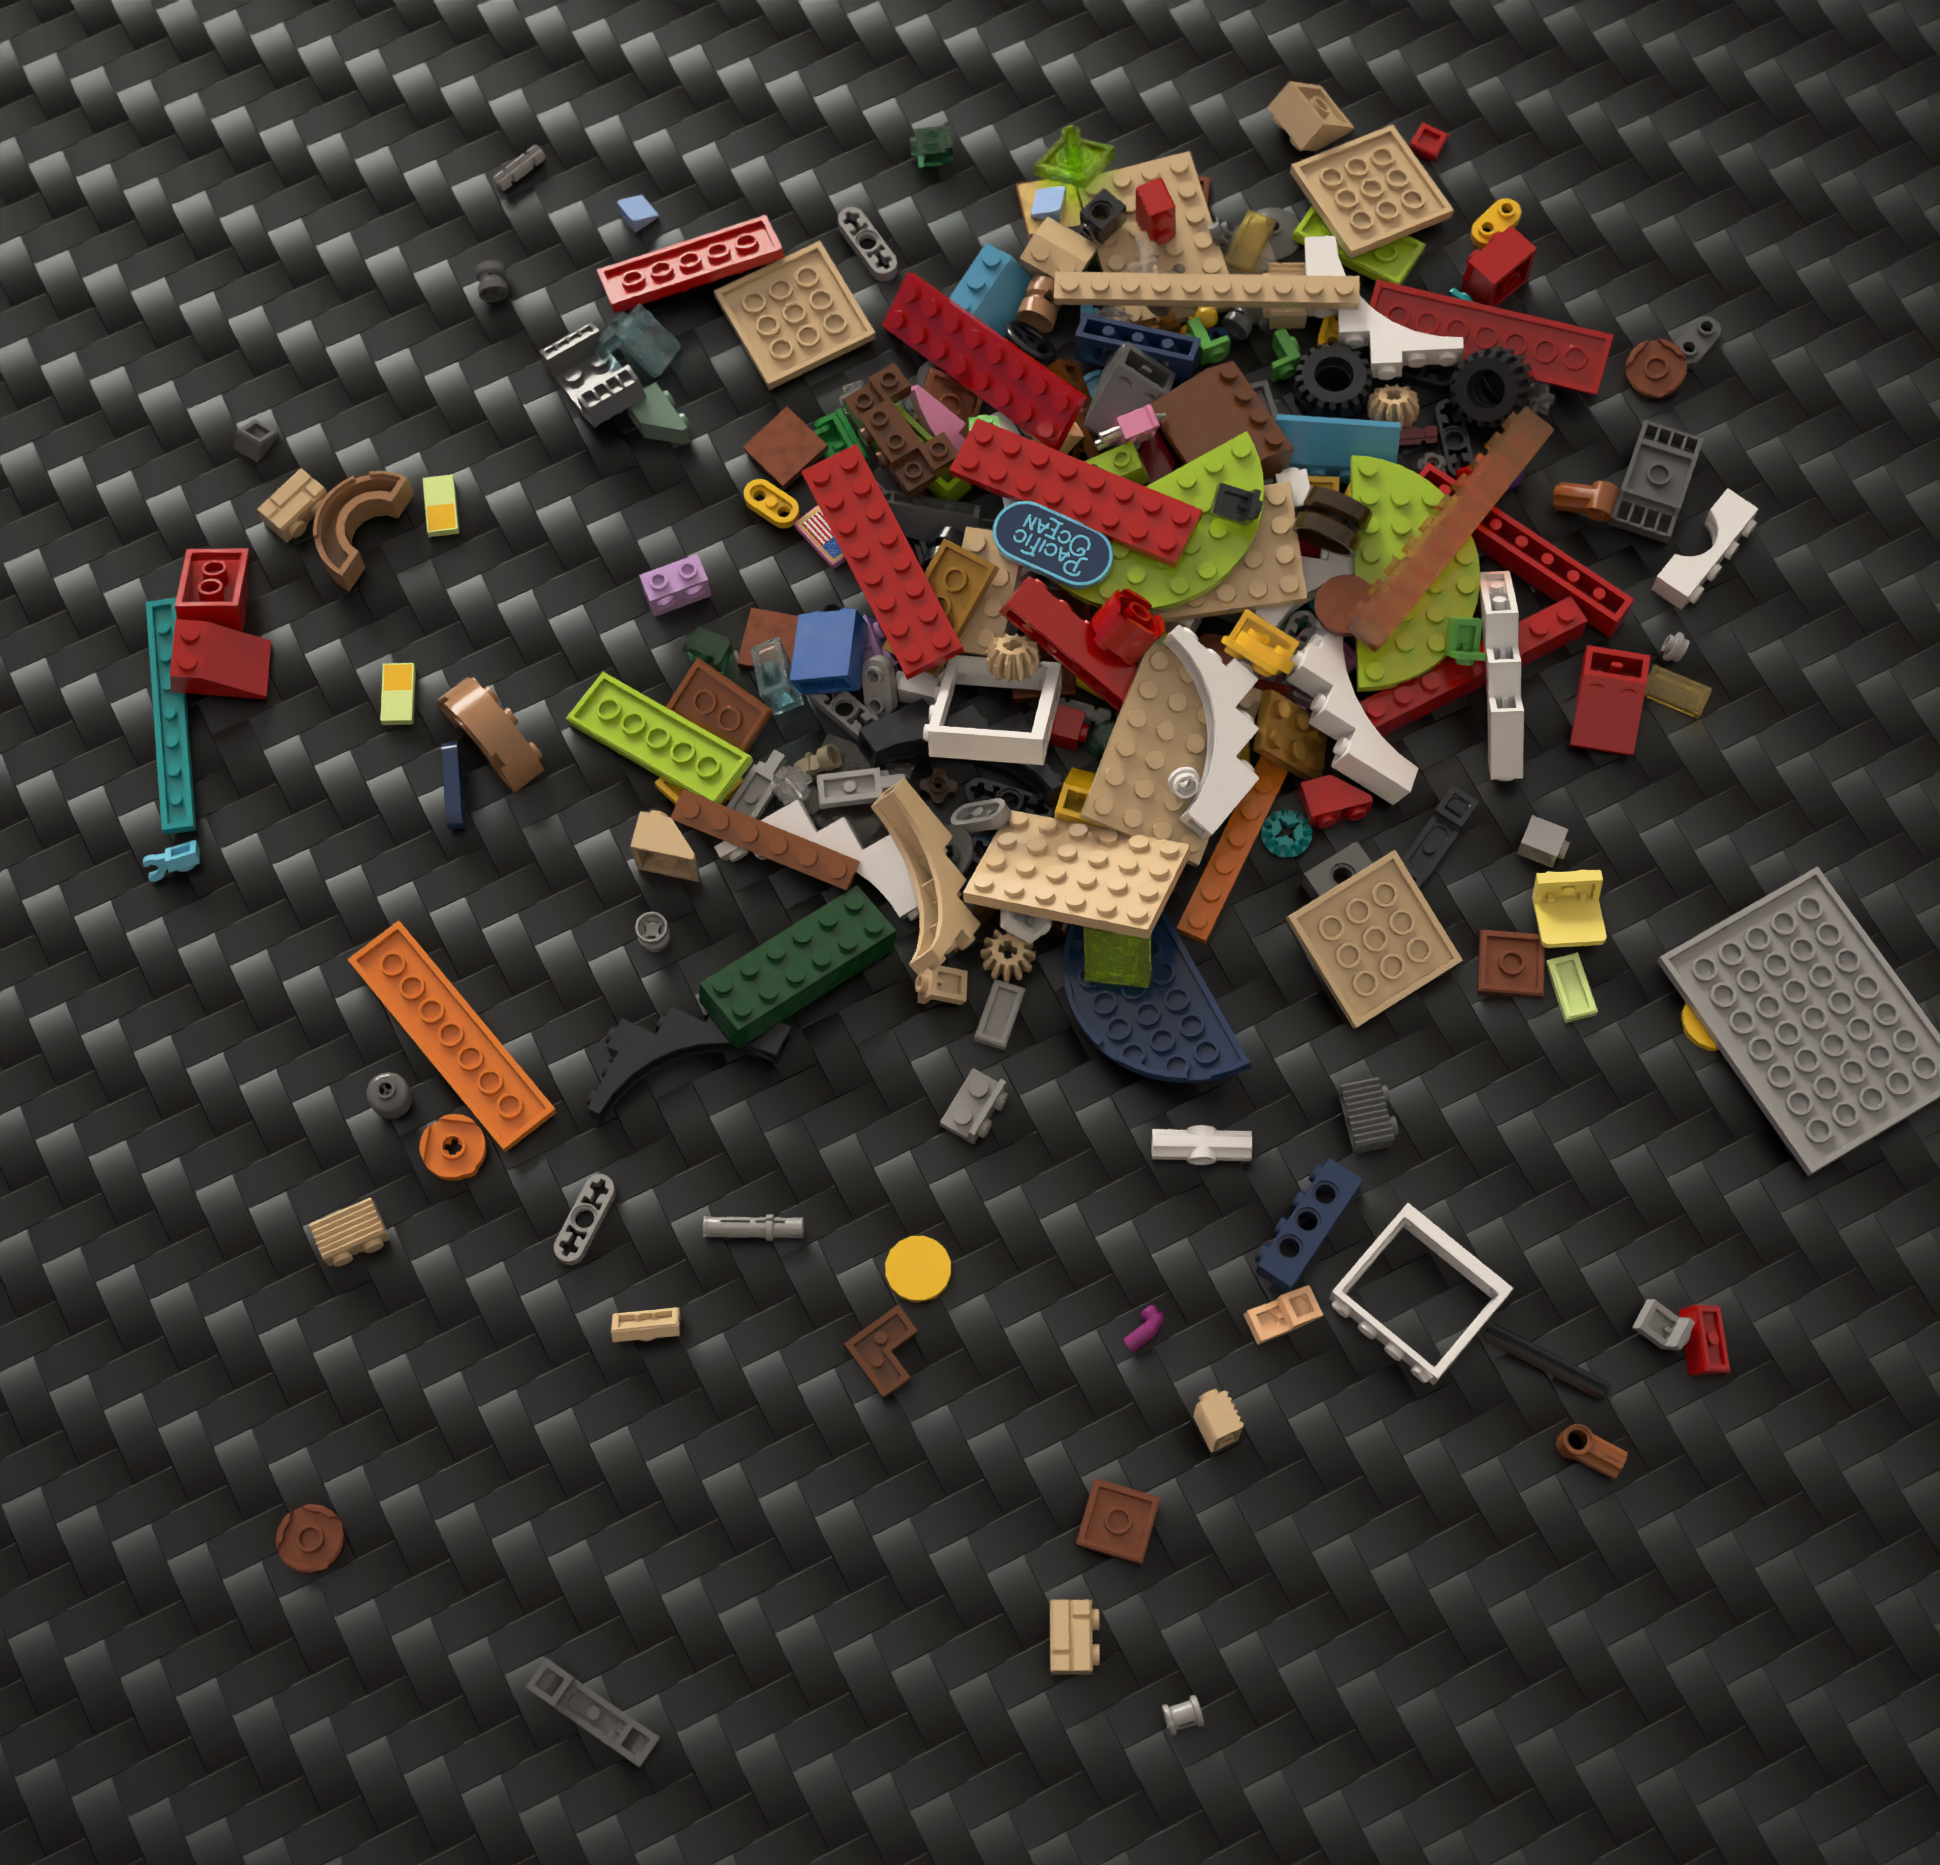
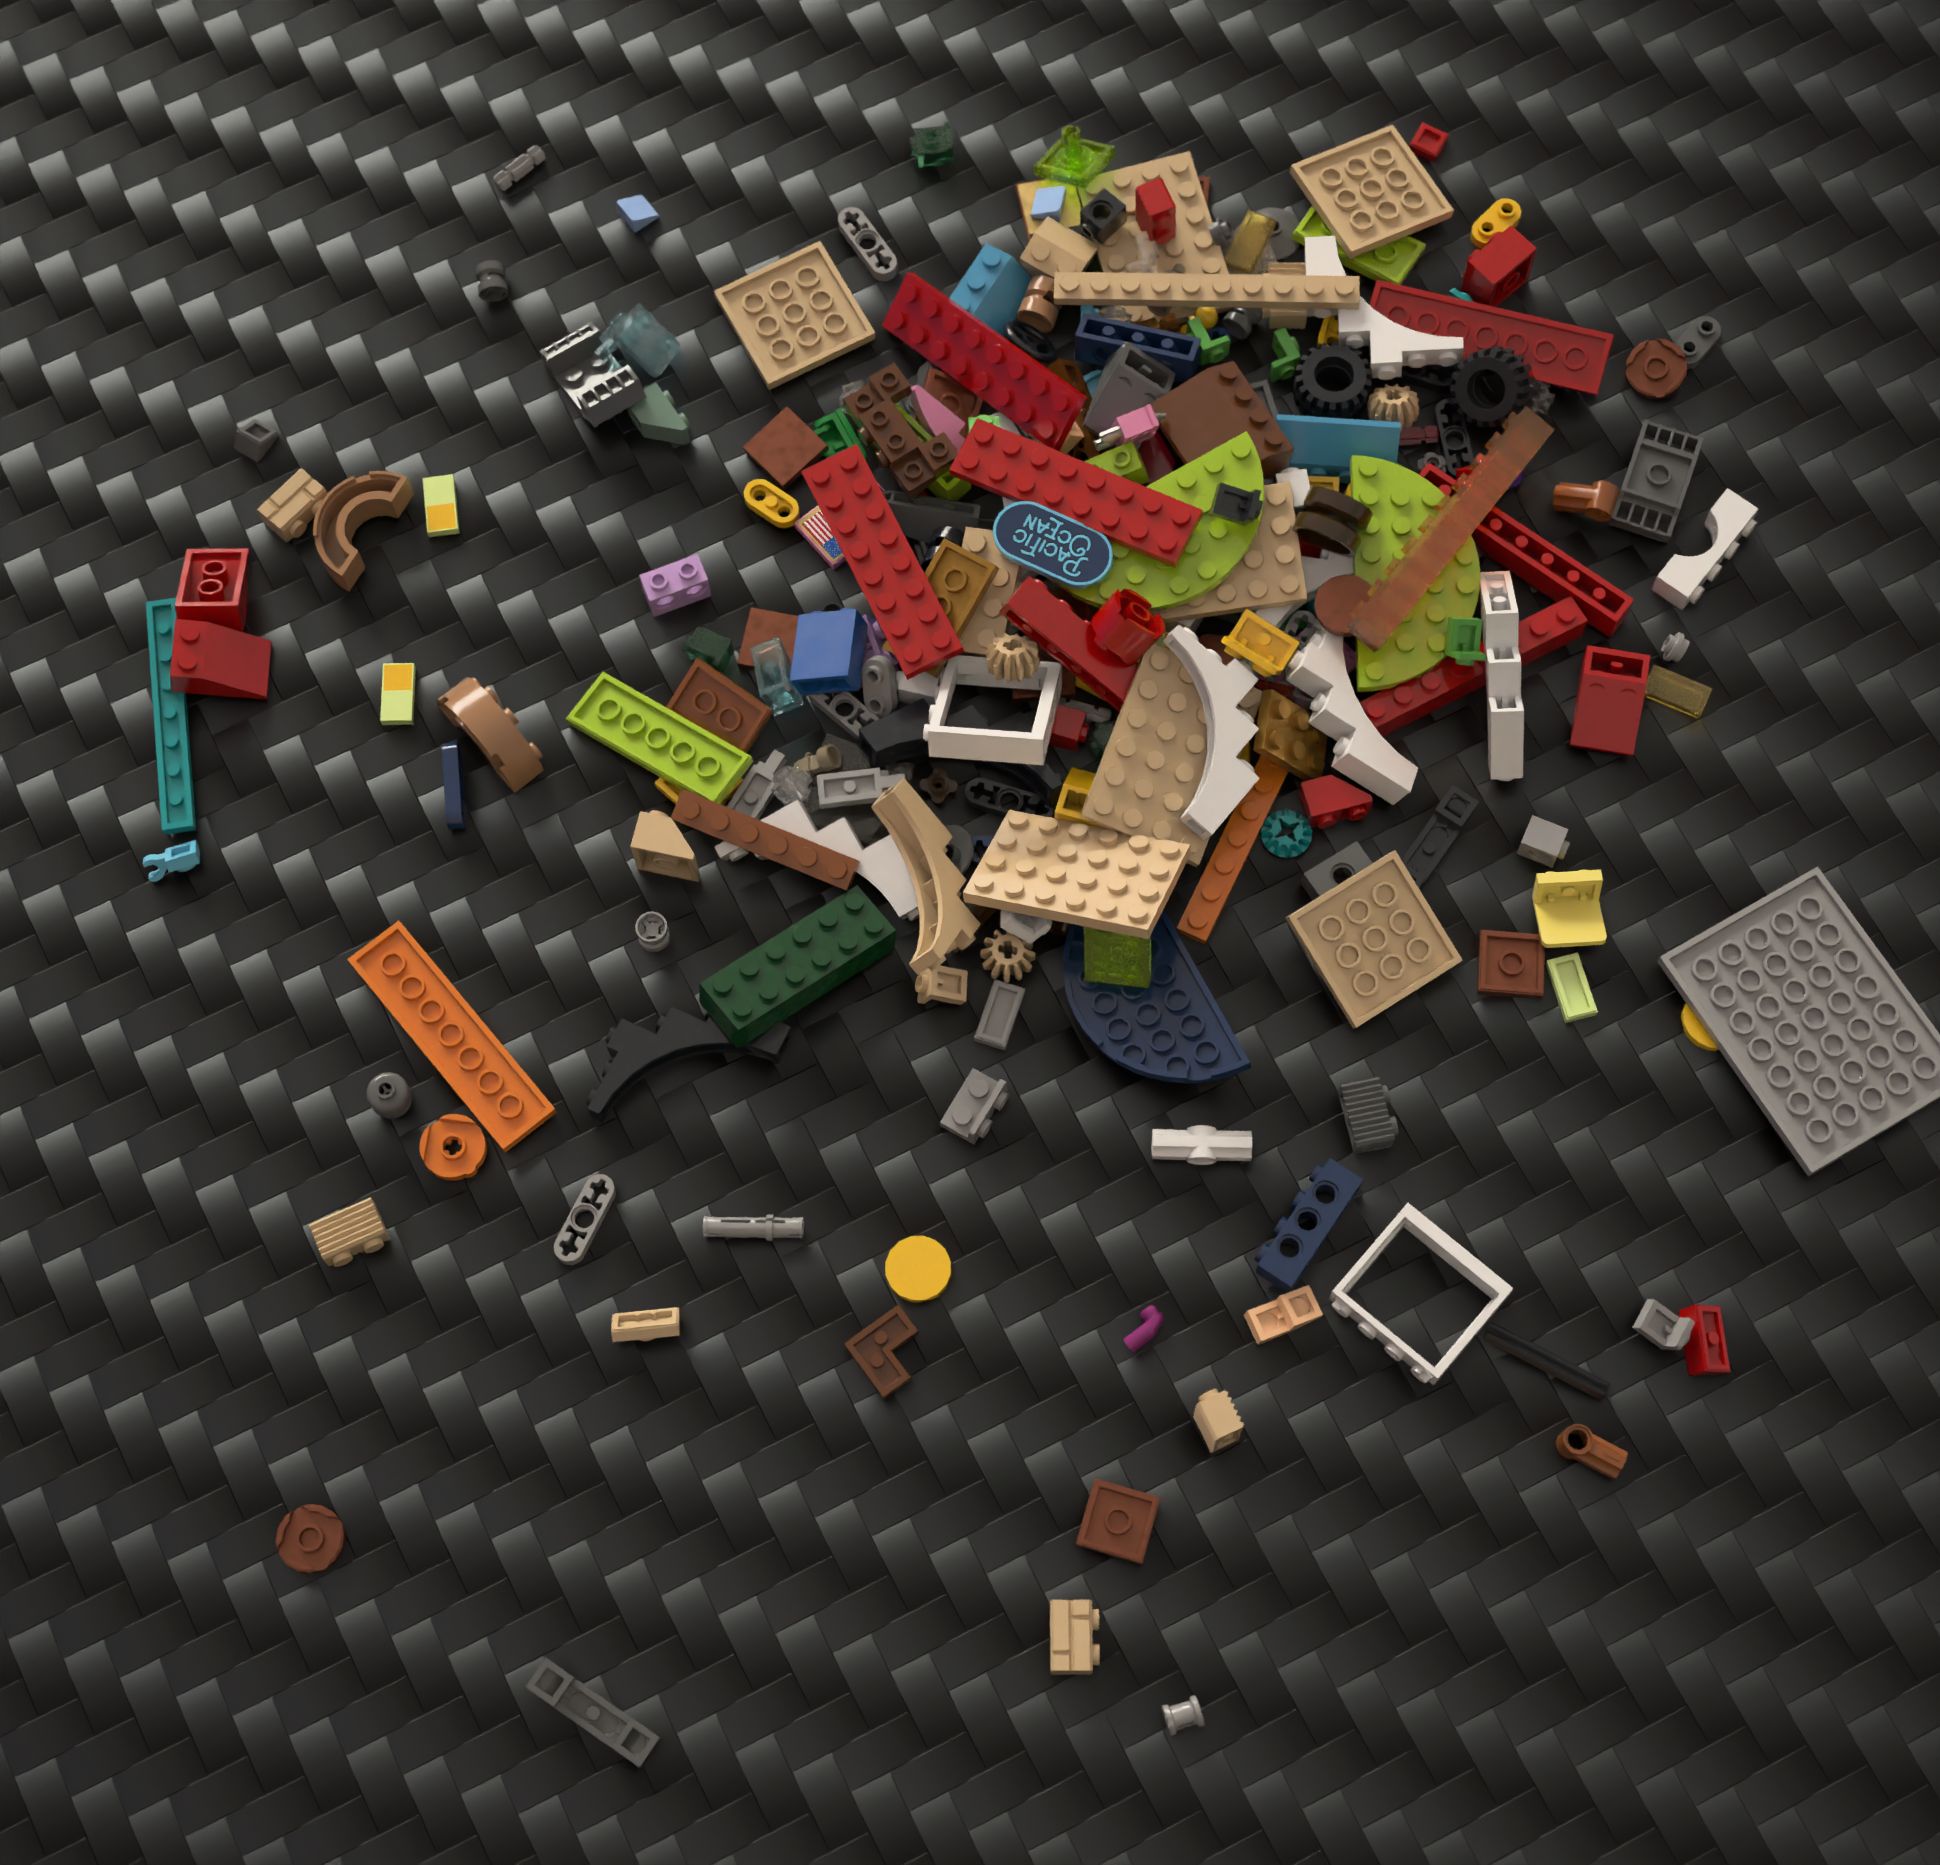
(690, 264): red plate -> none
(982, 815): light grey plate -> none
(1187, 788): white plate -> none
(1255, 643): yellow plate -> none
(1309, 116): tan slope -> none

